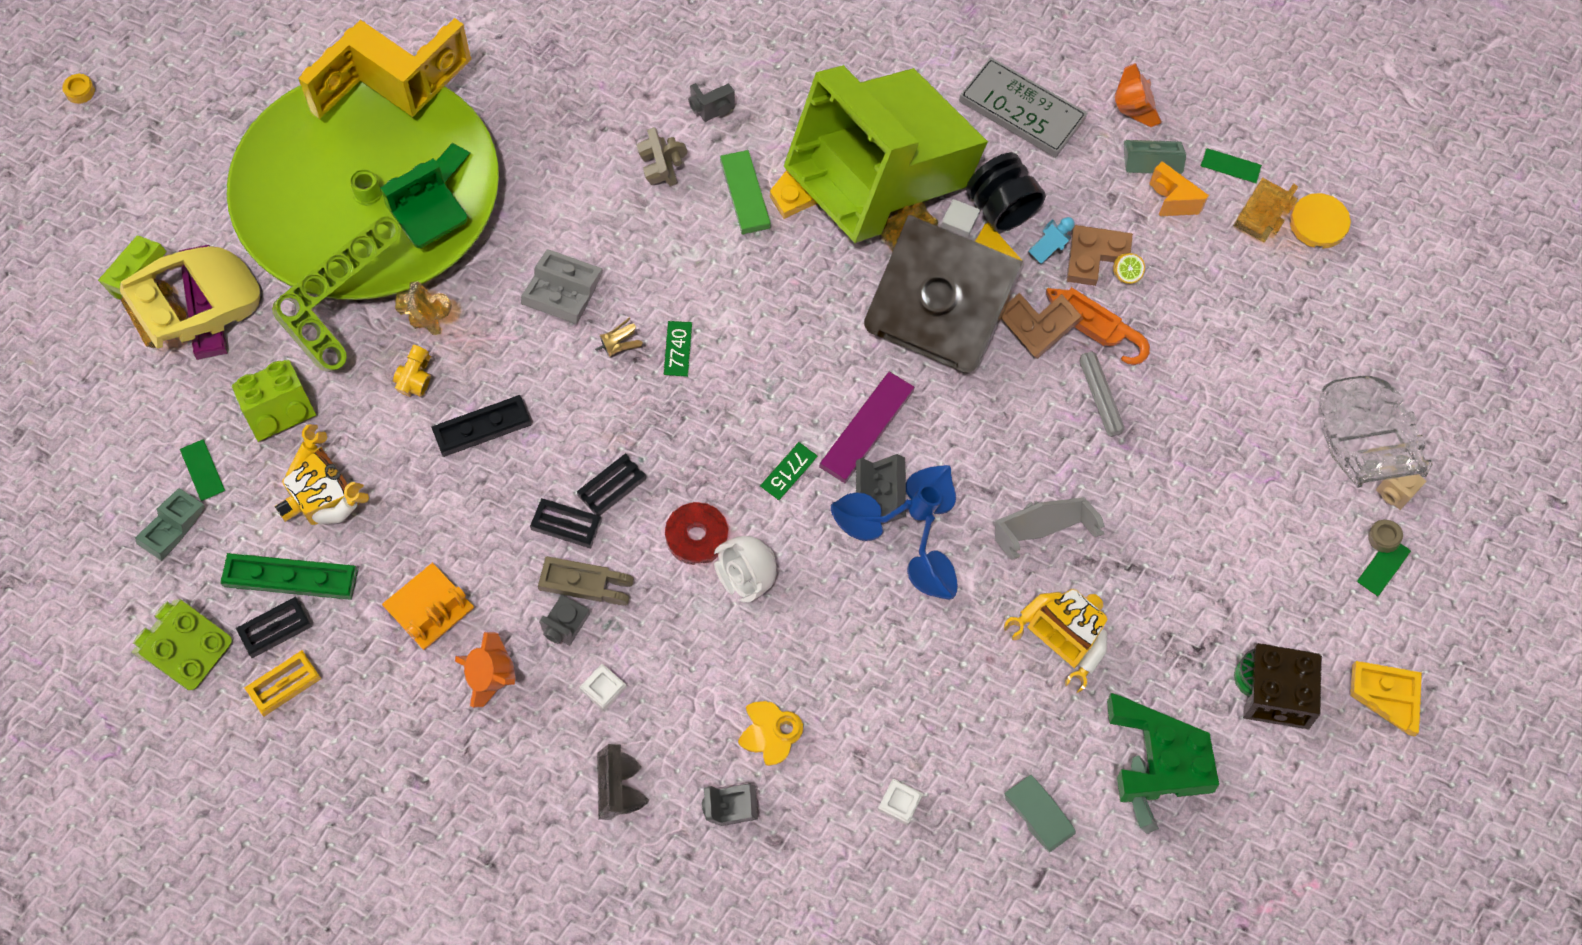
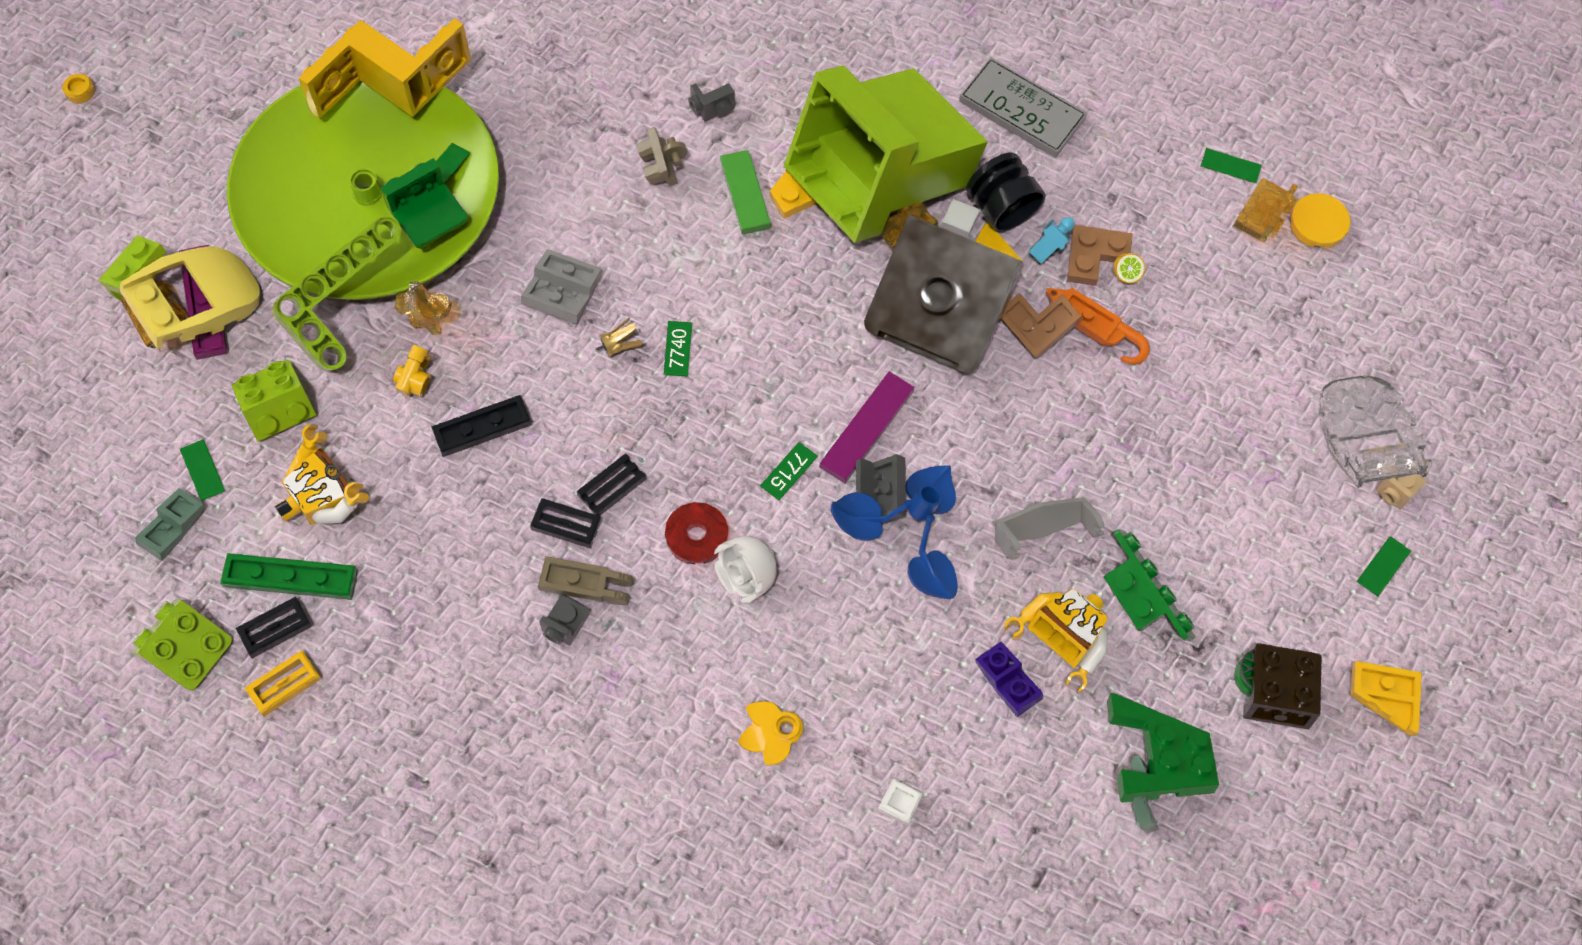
(428, 606): light orange hinge -> none
(487, 669): orange piece -> none
(603, 687): white tile -> none
(613, 796): clear smoke tile -> none
(730, 804): dark grey bracket -> none
(1008, 679): none -> dark purple slope
(1040, 813): sand green slope -> none
(1101, 394): light grey axle -> none
(1136, 98): orange piece -> none
(1141, 591): none -> green bracket
(1146, 155): sand green slope -> none
(1181, 194): light orange slope -> none
(1385, 536): dark tan tile -> none

